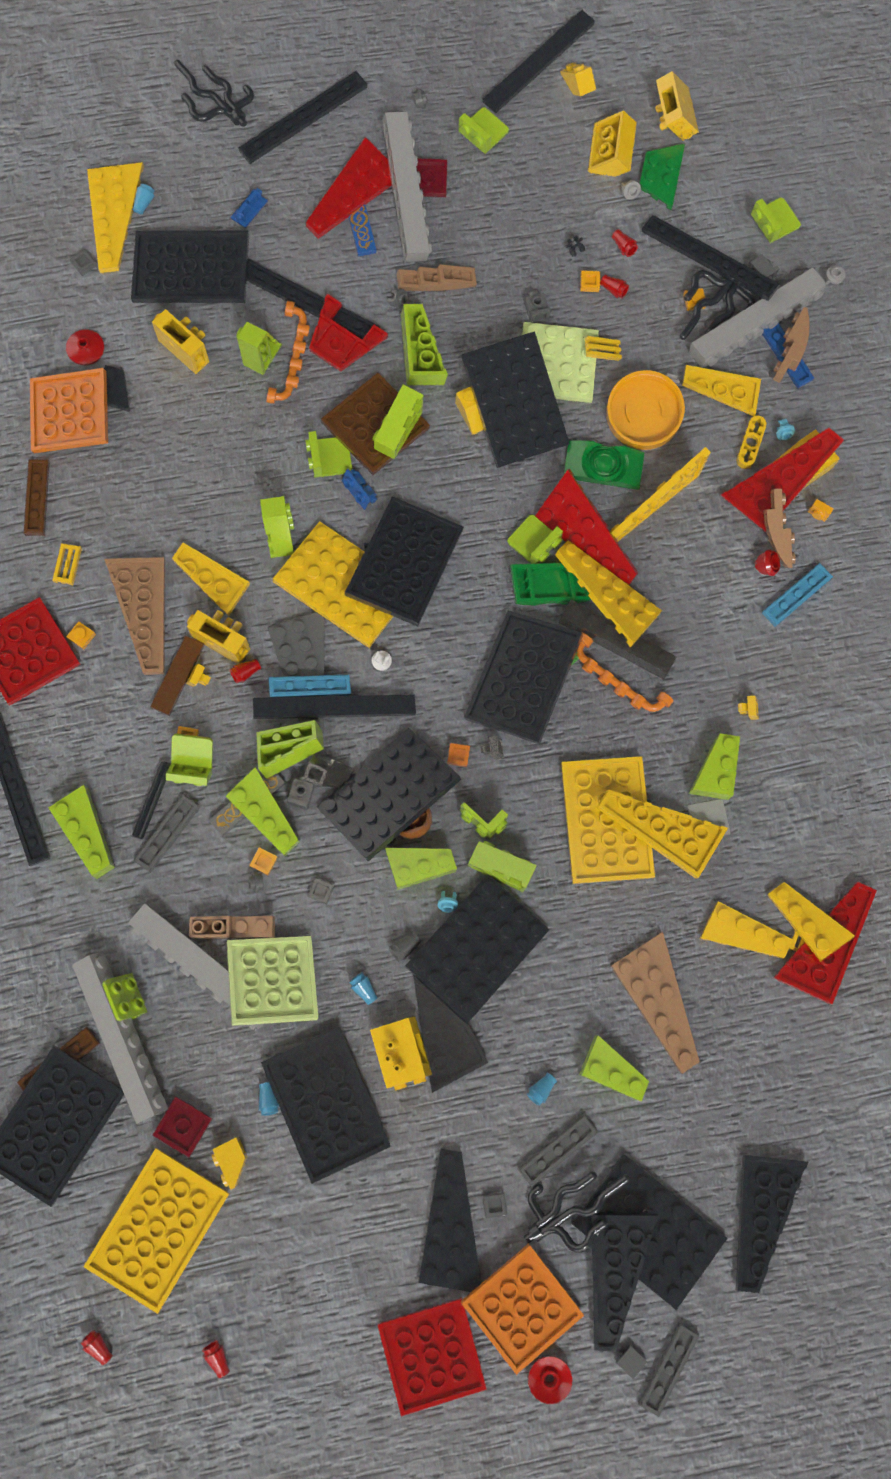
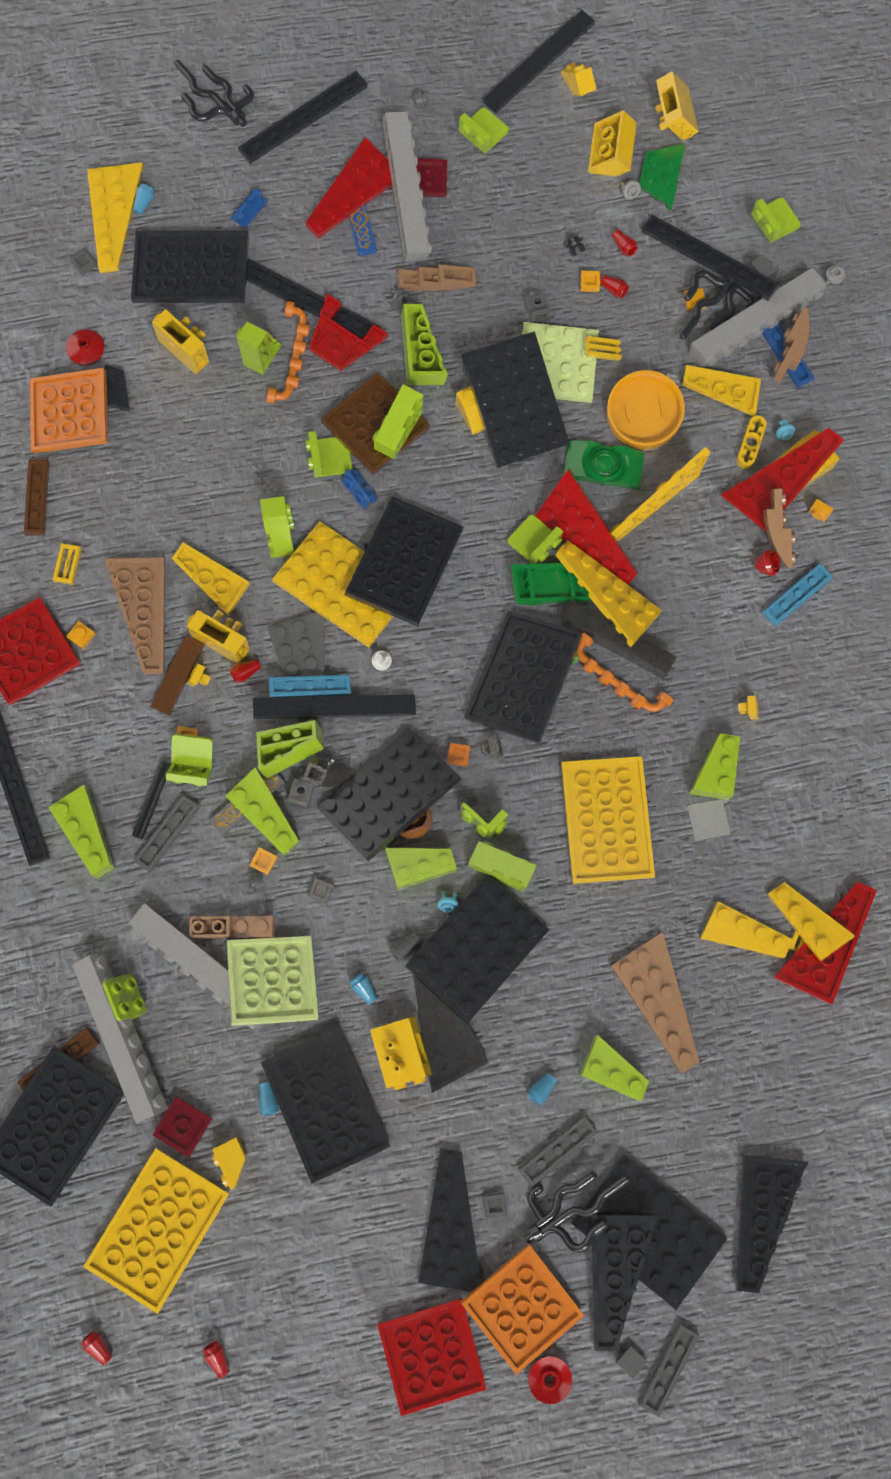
(671, 833): yellow wing -> none

